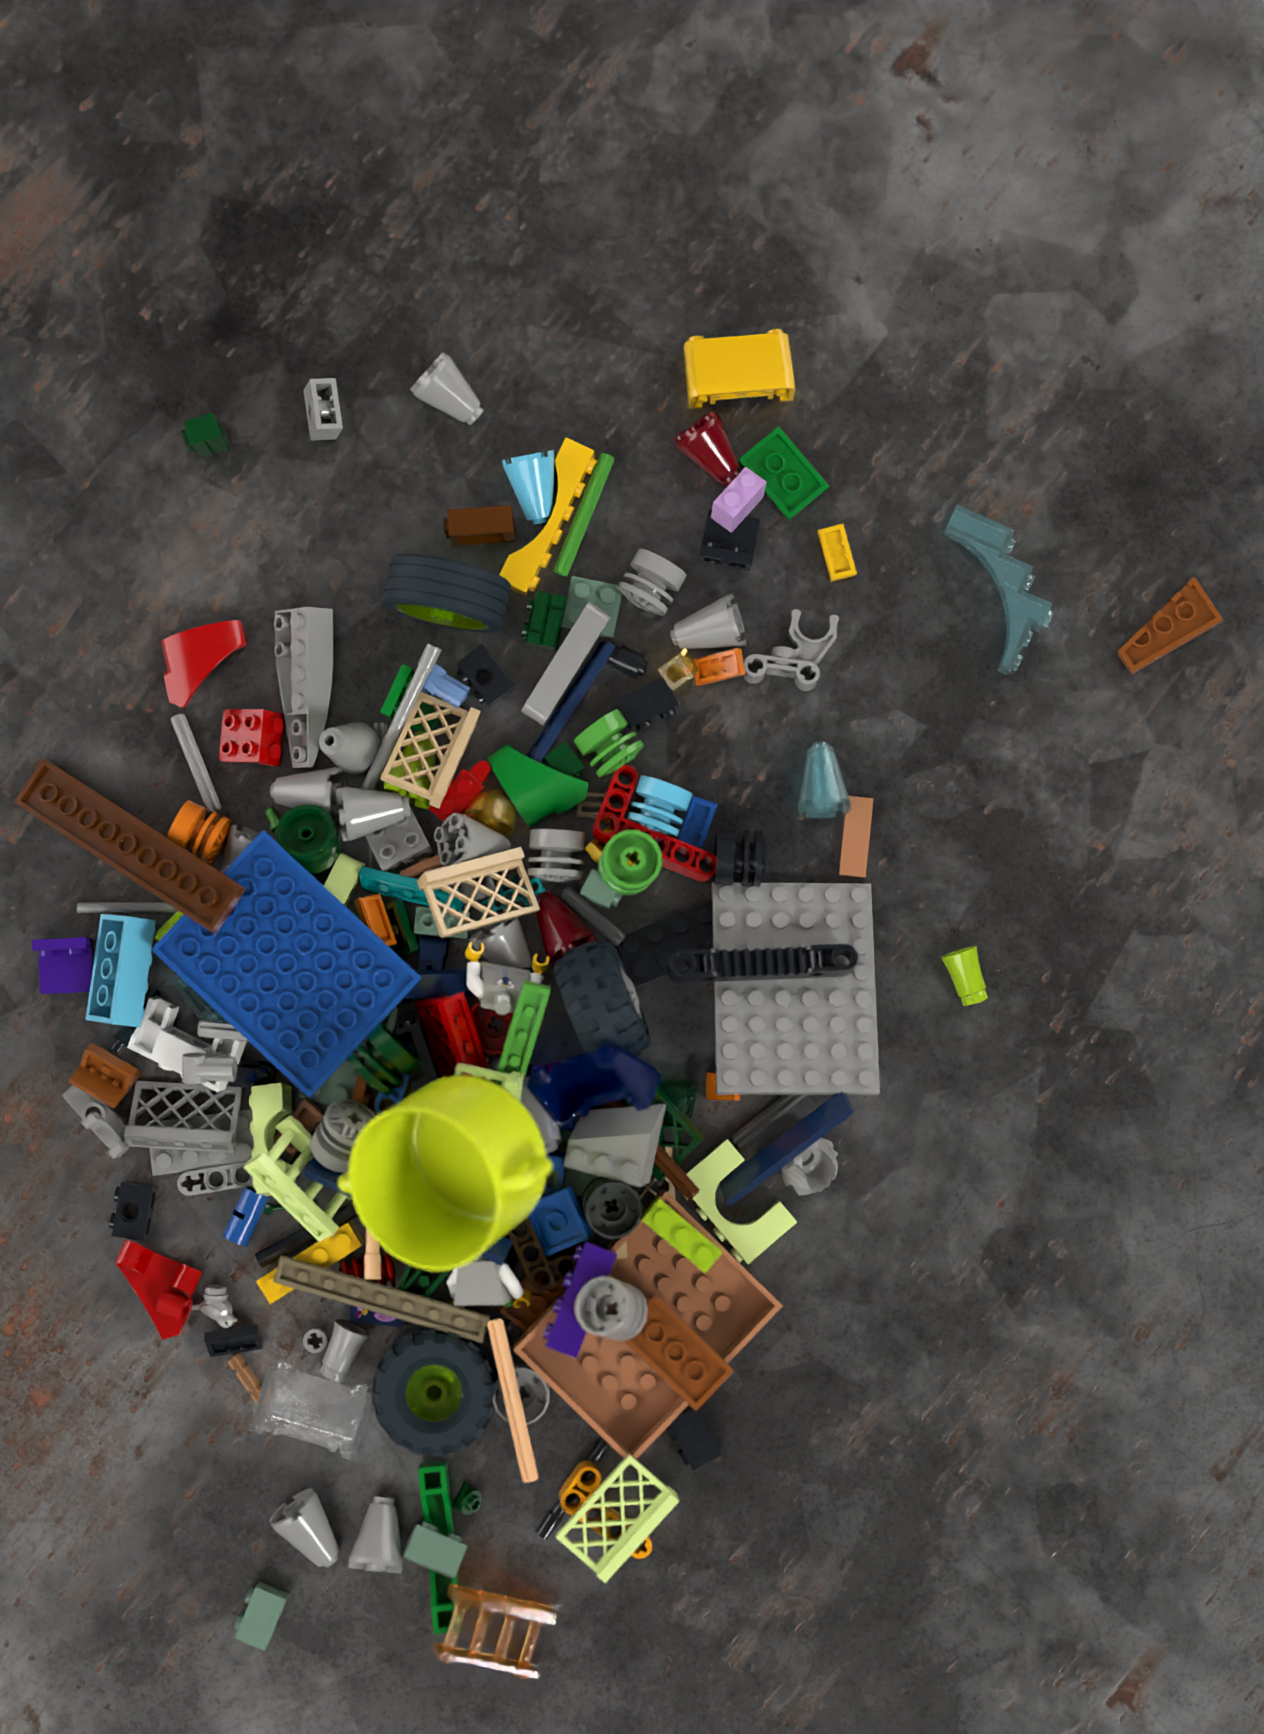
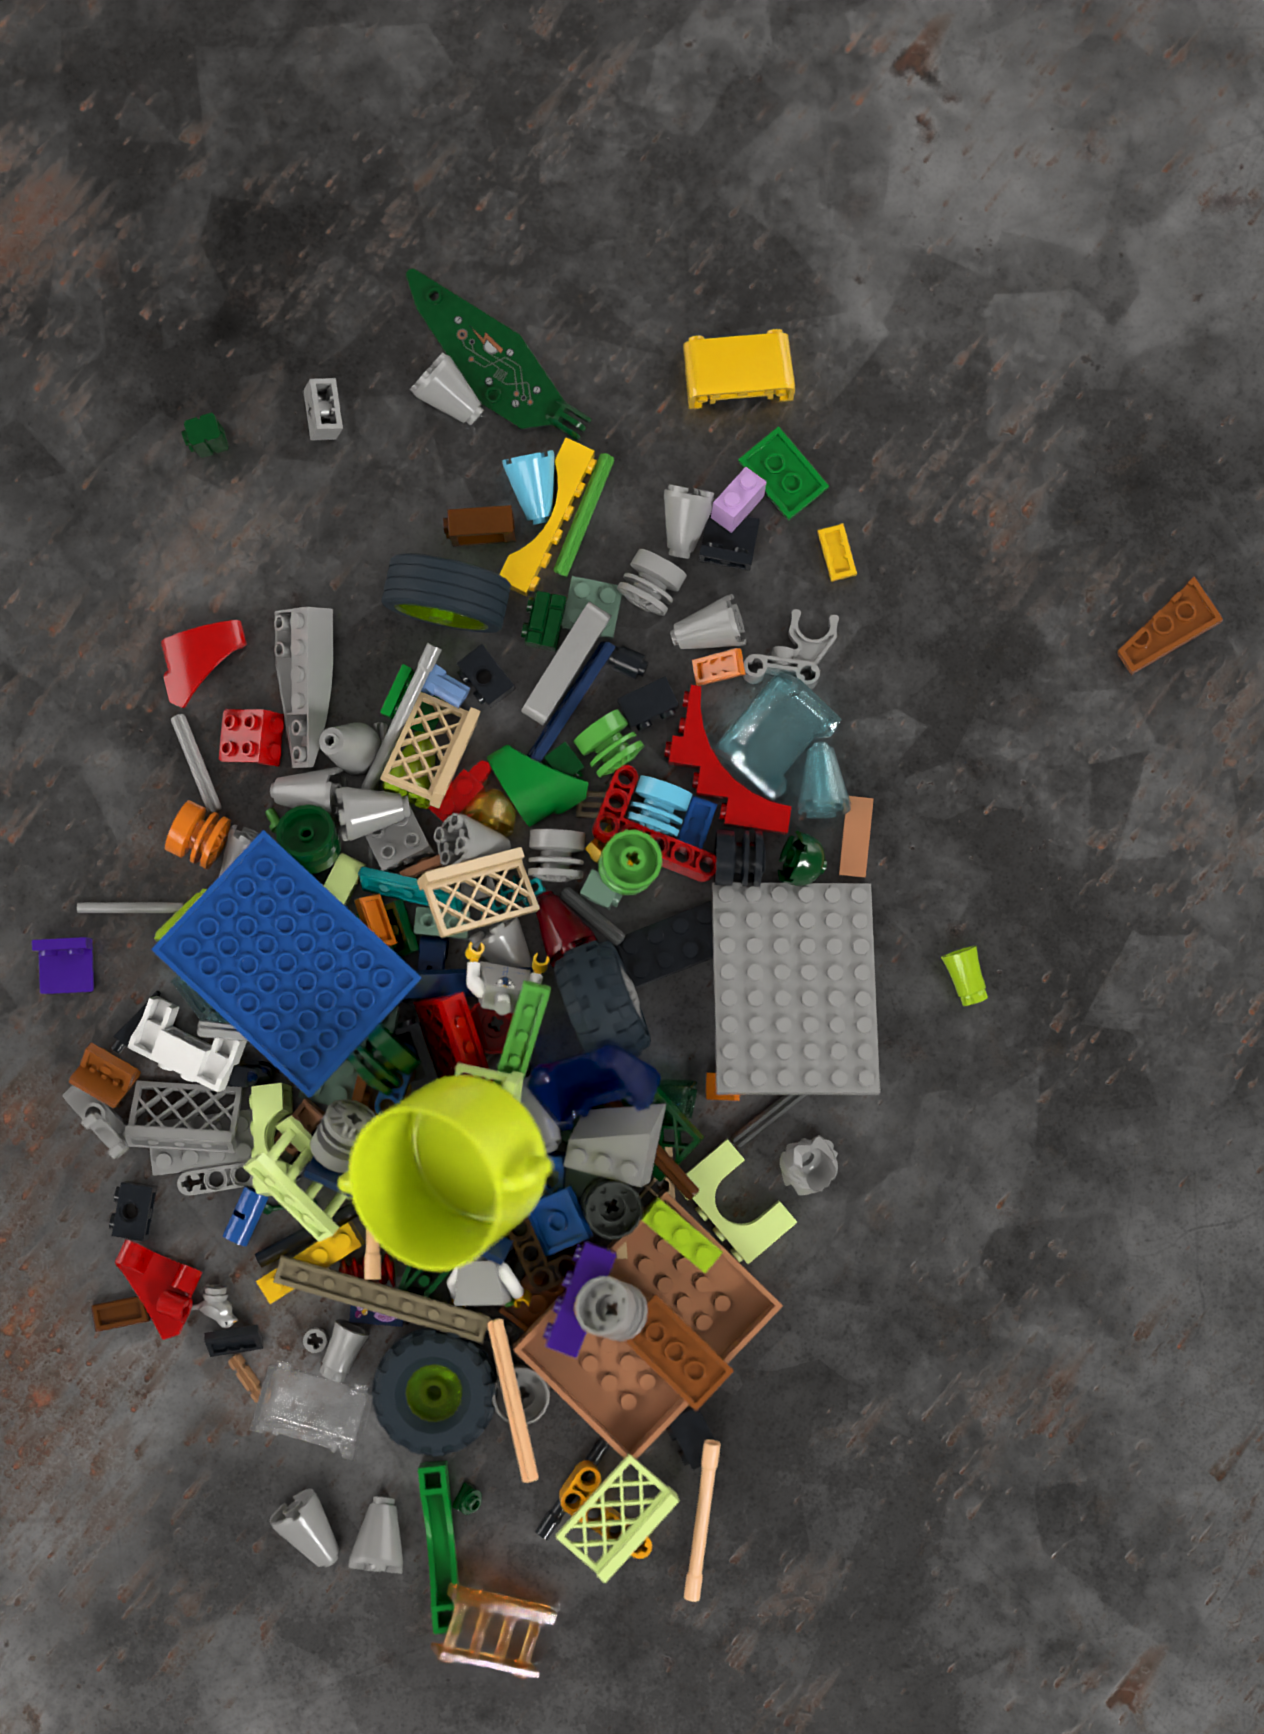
(119, 1313): none -> reddish brown tile
(121, 970): medium azure brick -> none
(130, 846): reddish brown plate -> none
(199, 1068): light grey piece -> none
(261, 1615): sand green brick -> none
(435, 1550): sand green brick -> none
(493, 360): none -> dark green wing
(678, 669): clear yellow brick -> none
(685, 518): none -> light grey cone
(693, 751): none -> red arch
(709, 1465): none -> light nougat piece
(710, 448): dark red cone -> none
(764, 964): black gear -> none
(776, 732): none -> clear light blue windscreen
(786, 1147): dark blue tile -> none
(802, 860): none -> dark green cylinder
(1023, 611): clear light blue arch -> none

